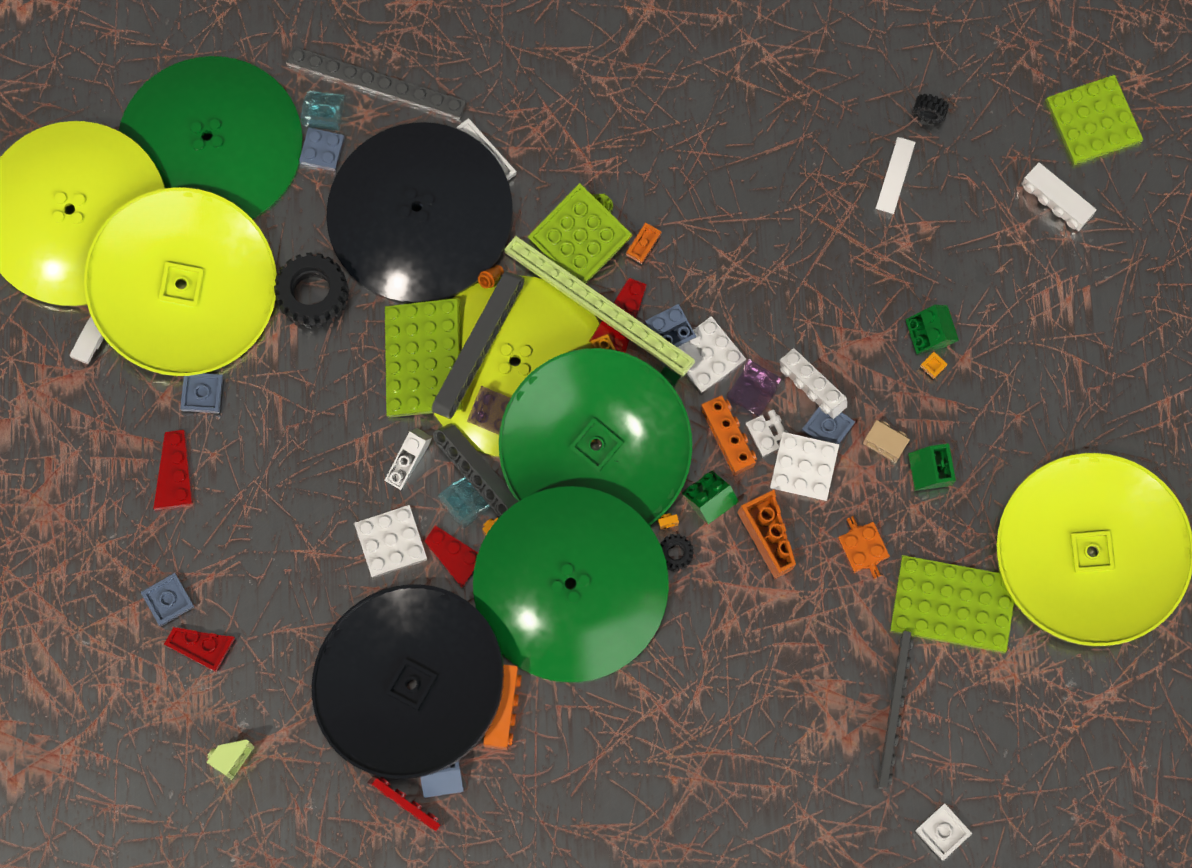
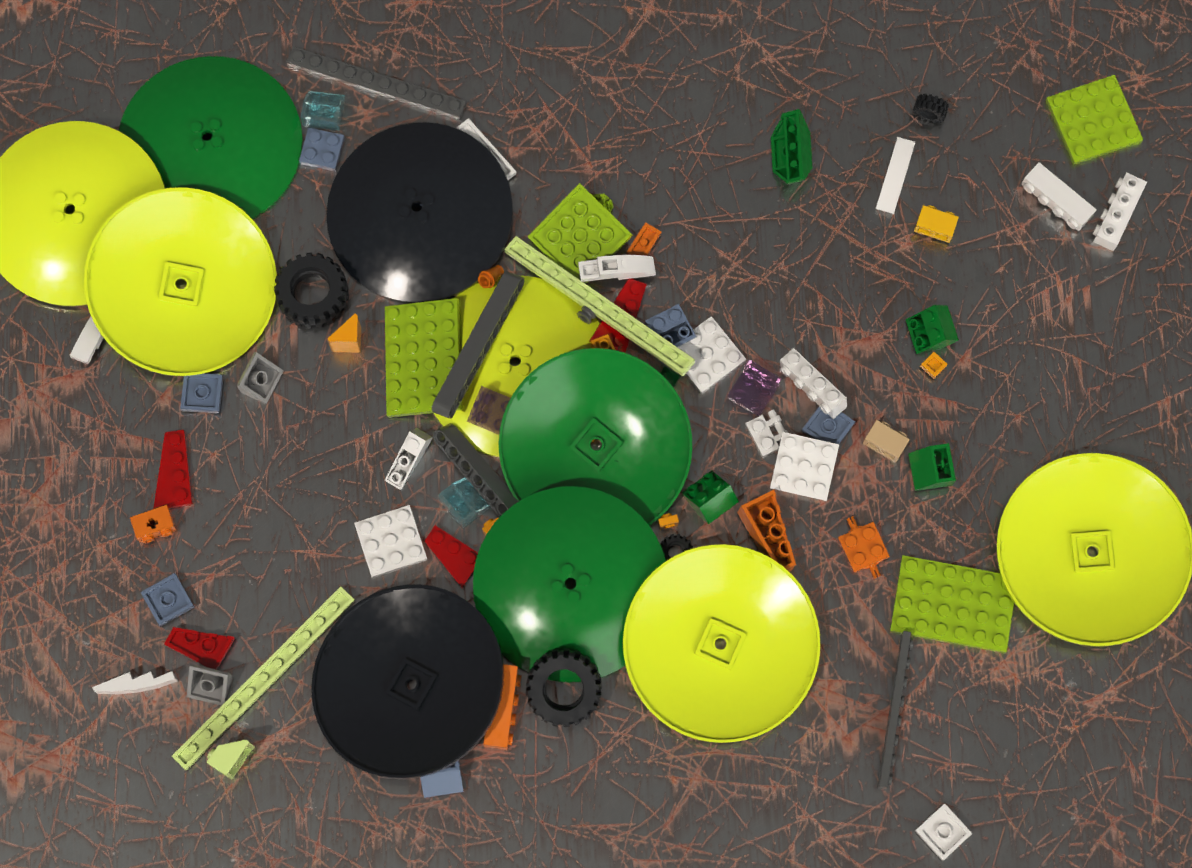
(128, 684): none -> white slope
(142, 524): none -> orange brick
(208, 684): none -> light grey slope
(259, 378): none -> light grey slope
(263, 679): none -> yellowish green plate
(347, 336): none -> light orange slope
(399, 797): red wing -> none
(558, 713): none -> black tyre
(586, 315): none -> dark grey bush
(617, 267): none -> white slope
(728, 436): orange brick -> none
(767, 635): none -> neon yellow dish
(791, 148): none -> green wedge
(936, 223): none -> yellow brick
(1120, 210): none -> white brick

